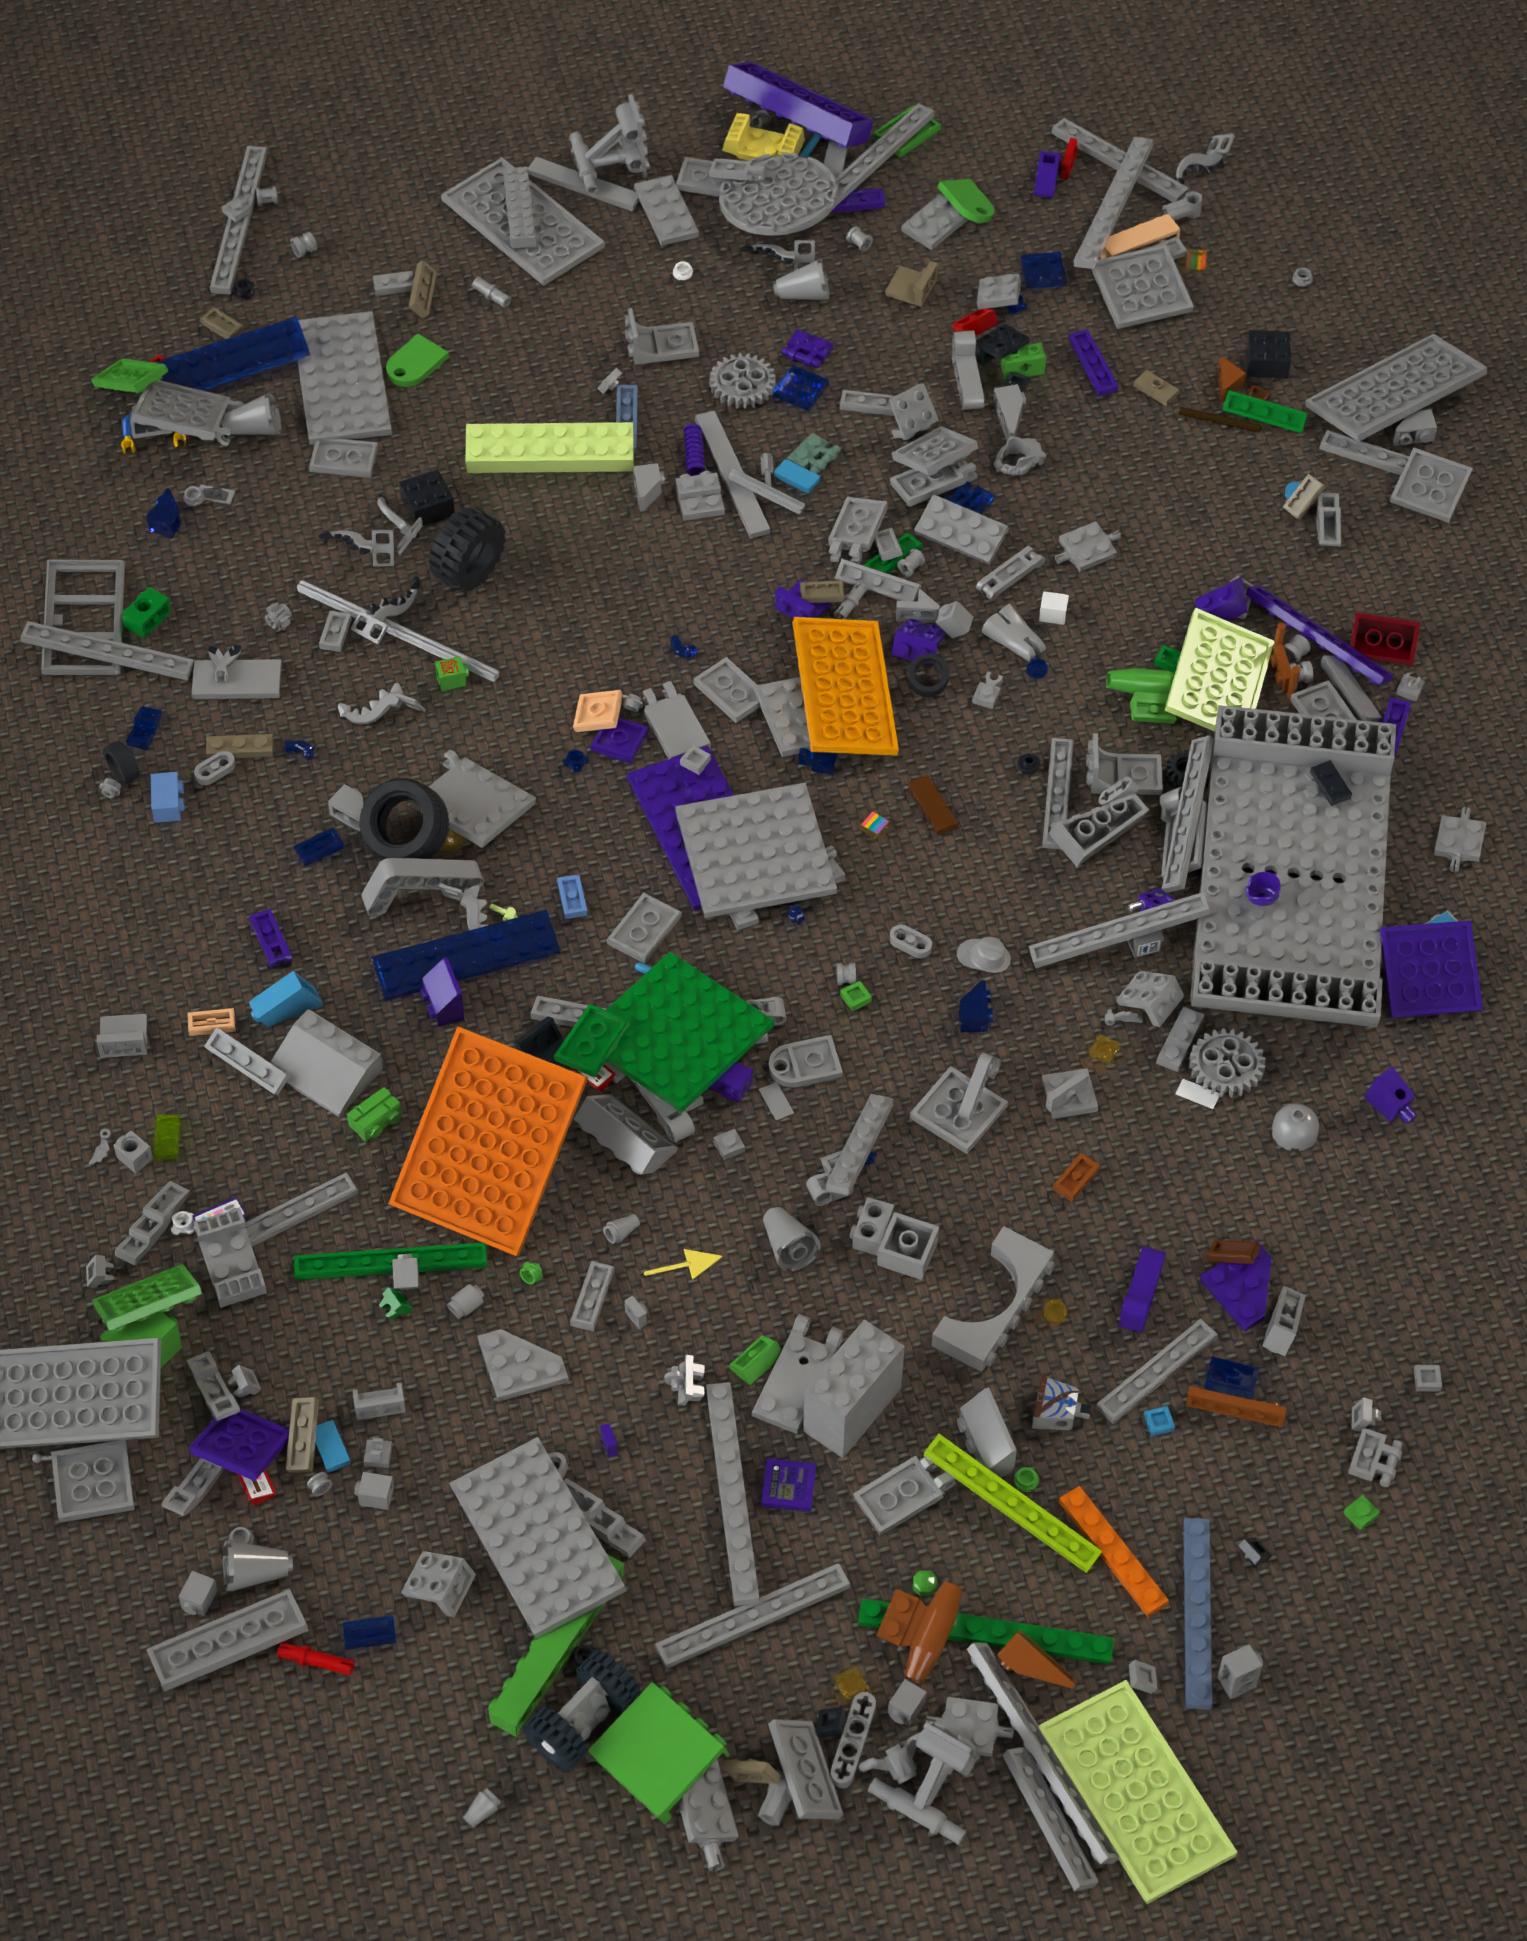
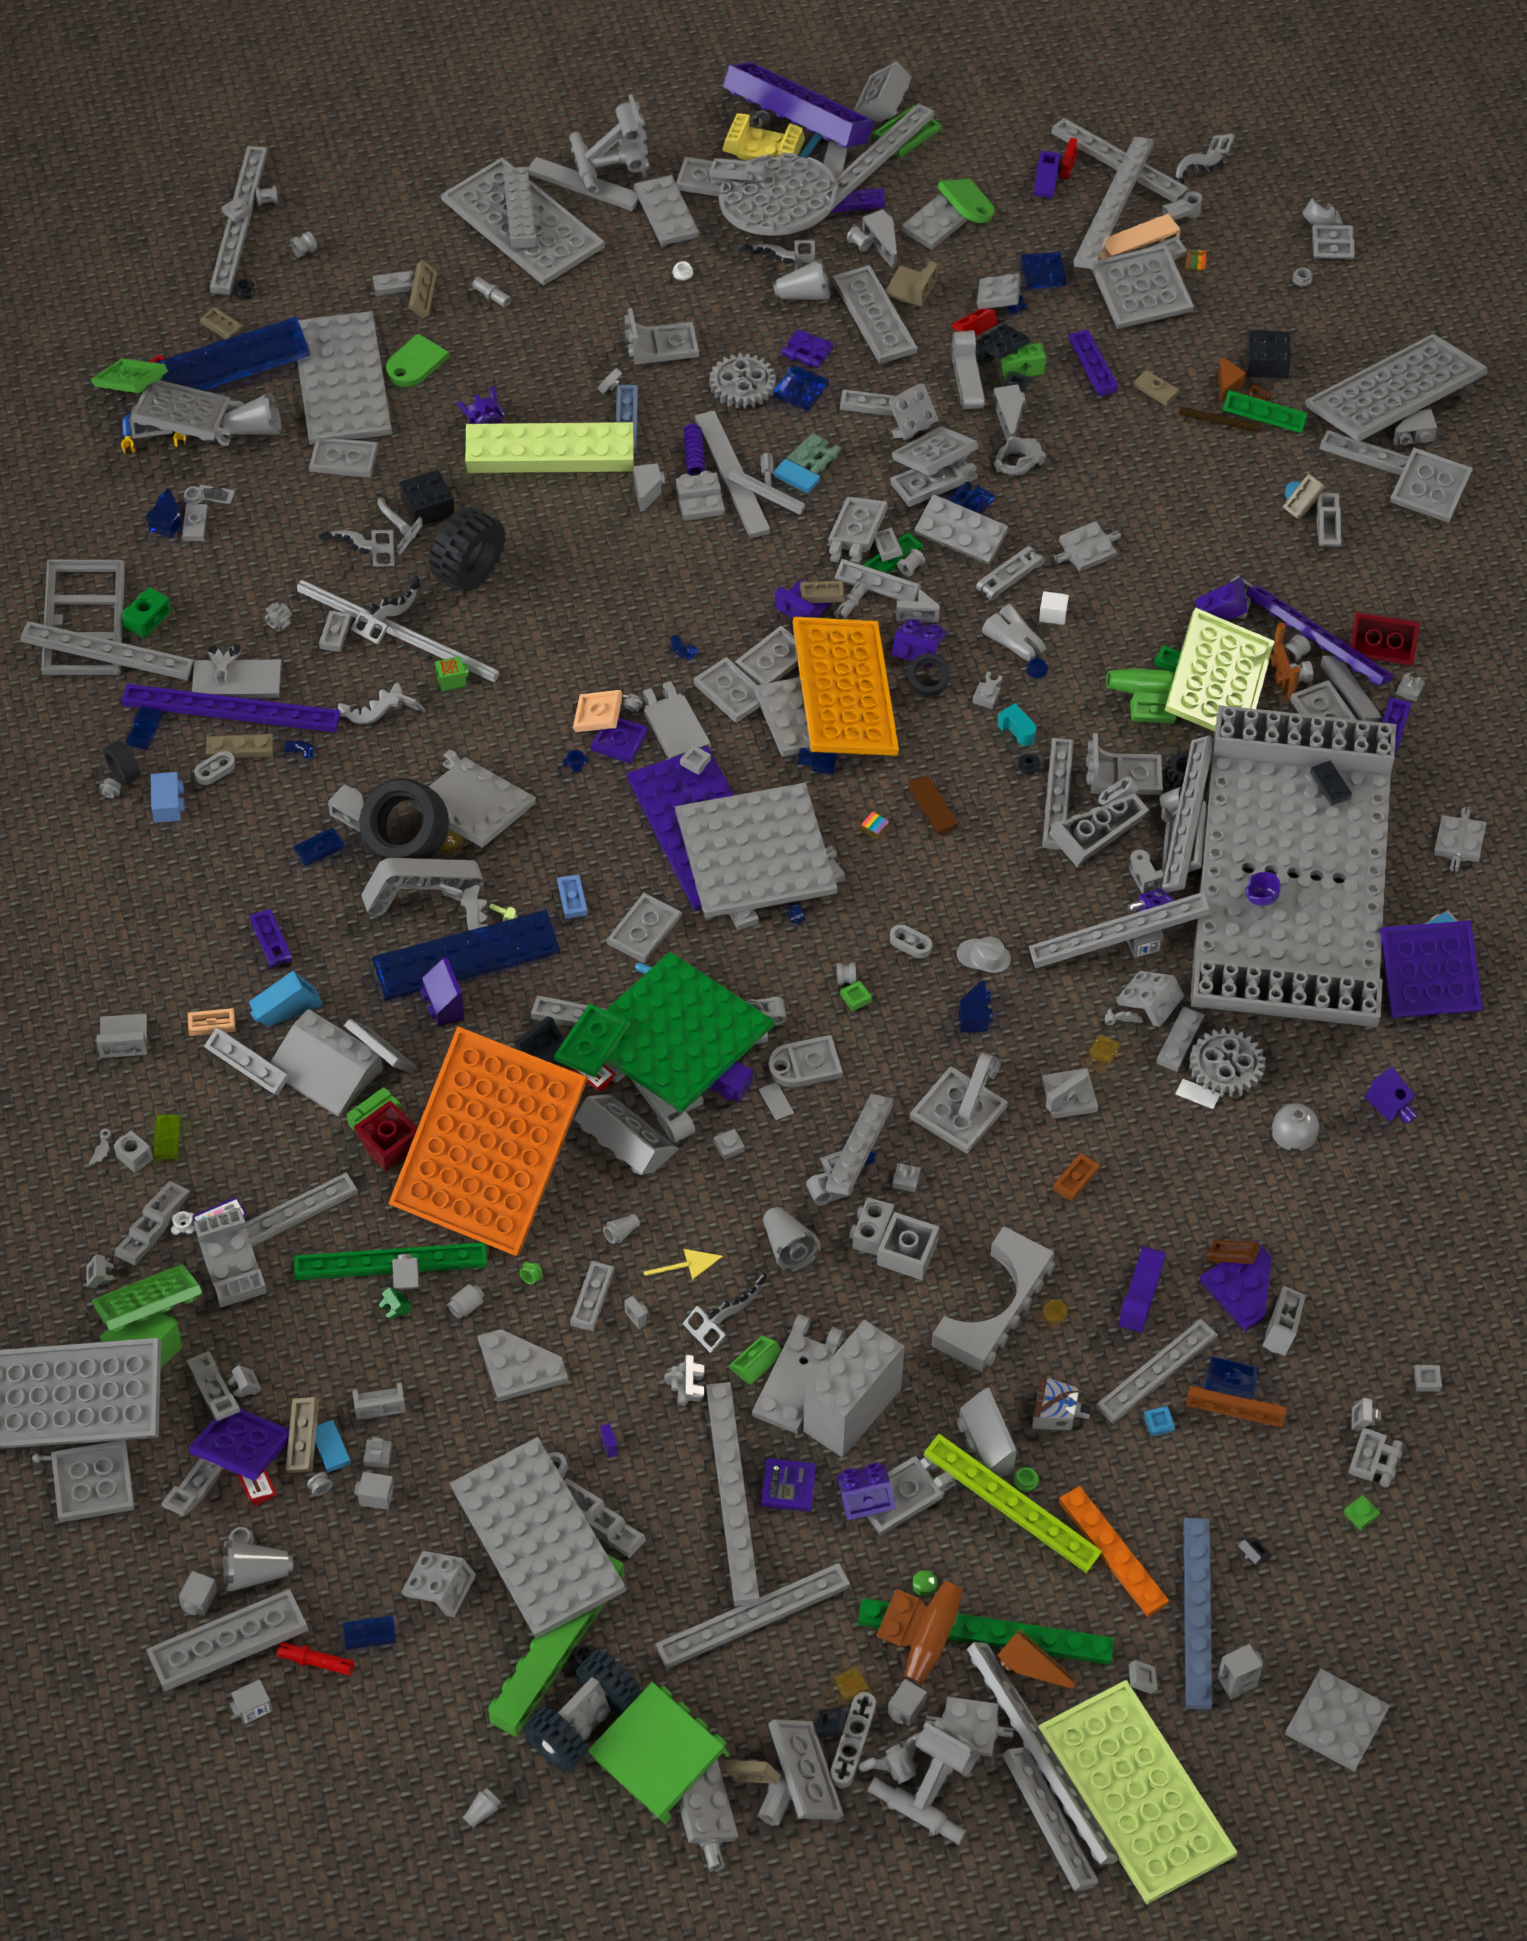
(195, 522): none -> light grey plate
(232, 708): none -> dark purple plate
(251, 1702): none -> light grey brick
(380, 1046): none -> light grey tile
(386, 1135): none -> dark red slope
(484, 410): none -> dark purple hat
(717, 1315): none -> light grey piece
(770, 658): none -> light grey plate
(866, 1491): none -> dark purple bracket
(874, 314): none -> light grey plate
(881, 228): none -> light grey slope
(883, 93): none -> light grey slope
(906, 1177): none -> light grey tile
(954, 619): light grey brick -> none
(1018, 724): none -> teal leg
(1144, 873): none -> light grey leg
(1321, 215): none -> light grey hair
(1333, 241): none -> light grey slope
(1337, 1720): none -> light grey plate

